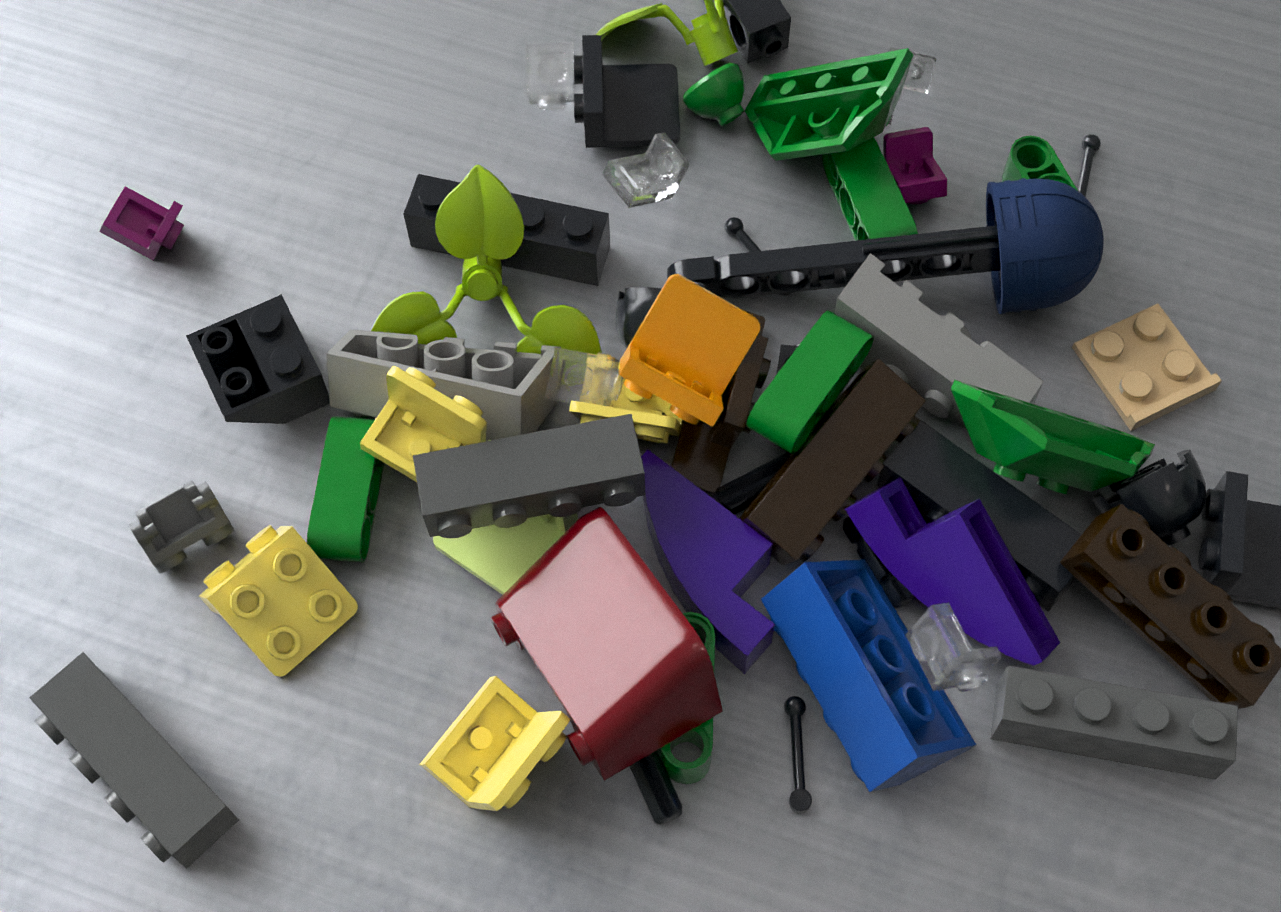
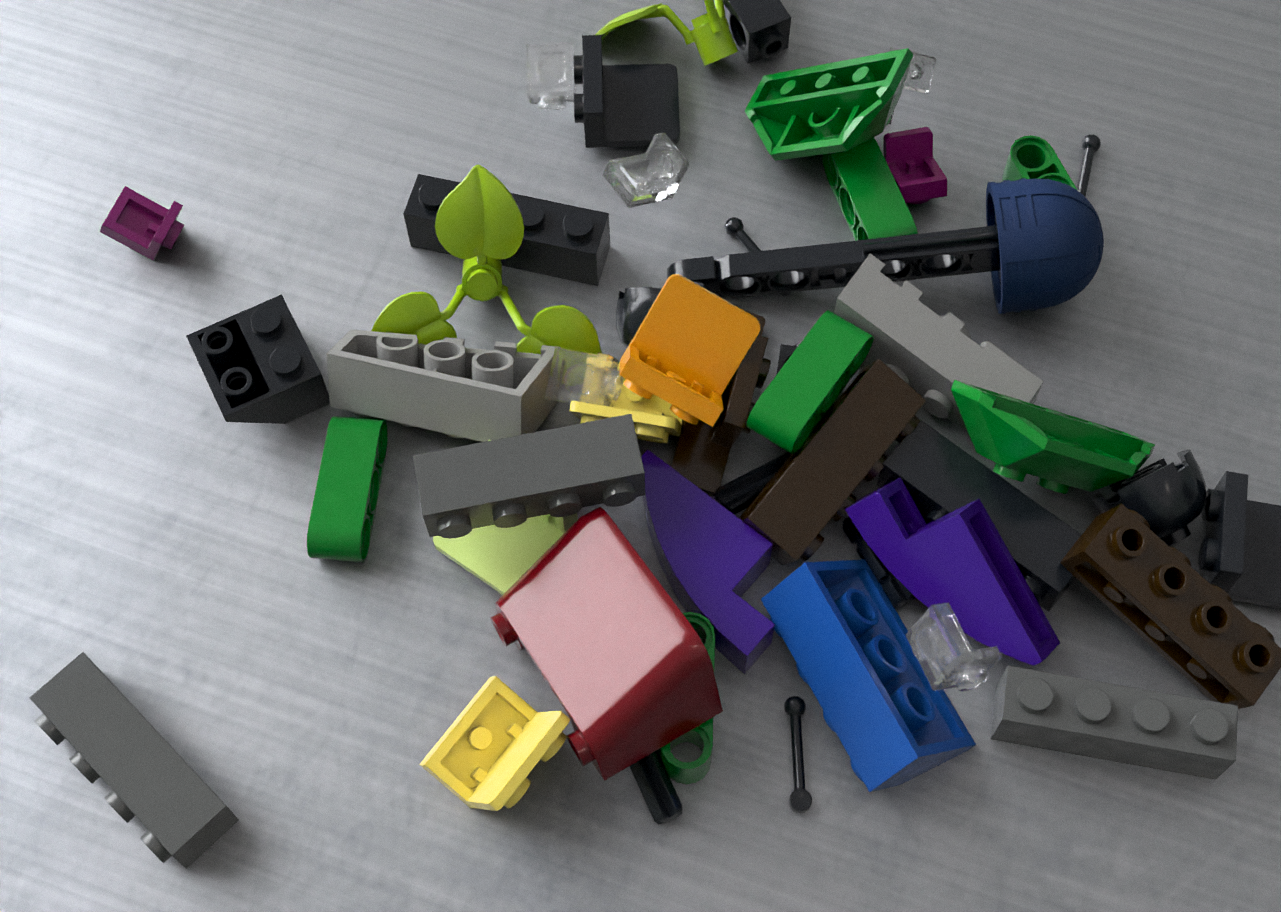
(179, 522): dark grey piece -> none
(279, 598): light yellow bracket -> none
(420, 421): light yellow bracket -> none
(718, 95): green brick -> none
(1145, 367): tan piece -> none

